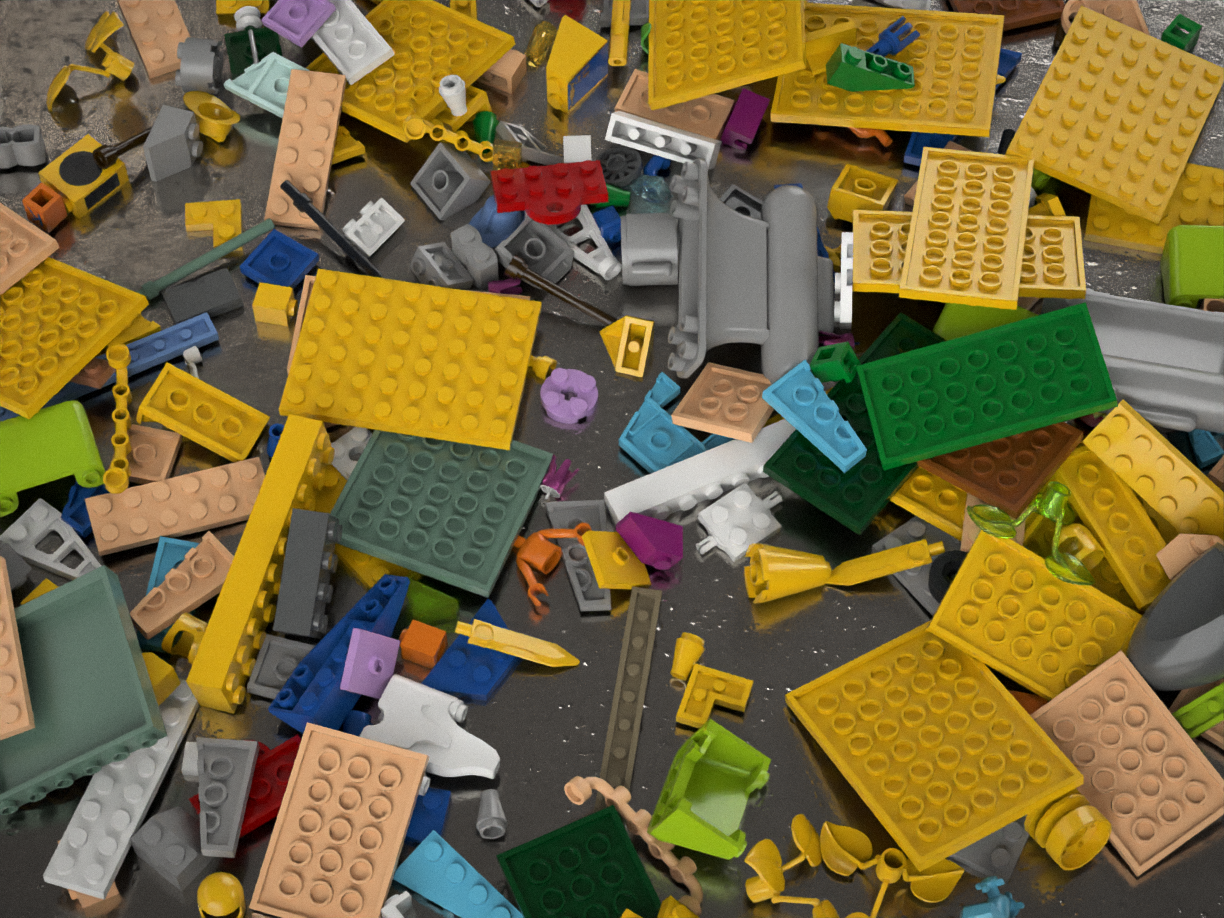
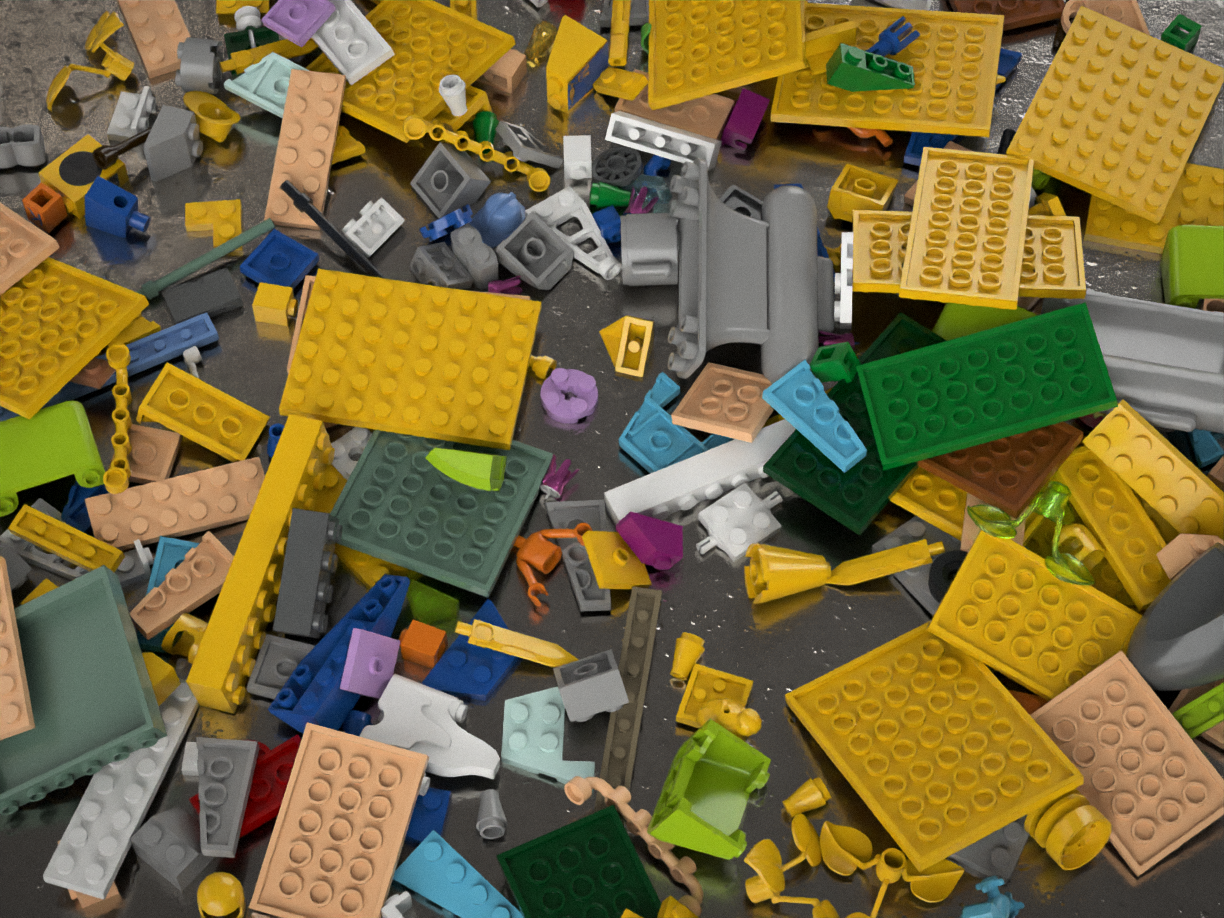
(64, 540): none -> yellow plate
(113, 209): none -> blue torso
(131, 114): none -> white bracket
(135, 565): none -> white bracket
(245, 58): none -> yellow piece
(438, 227): none -> blue plate
(470, 468): none -> lime slope
(506, 154): clear yellow plate -> none
(519, 269): dark brown piece -> none
(536, 736): none -> light aqua wing
(549, 189): red plate -> none
(591, 686): none -> light grey slope
(620, 83): none -> yellow plate
(635, 205): none -> flat silver piece
(738, 721): none -> yellow piece
(807, 797): none -> yellow cone

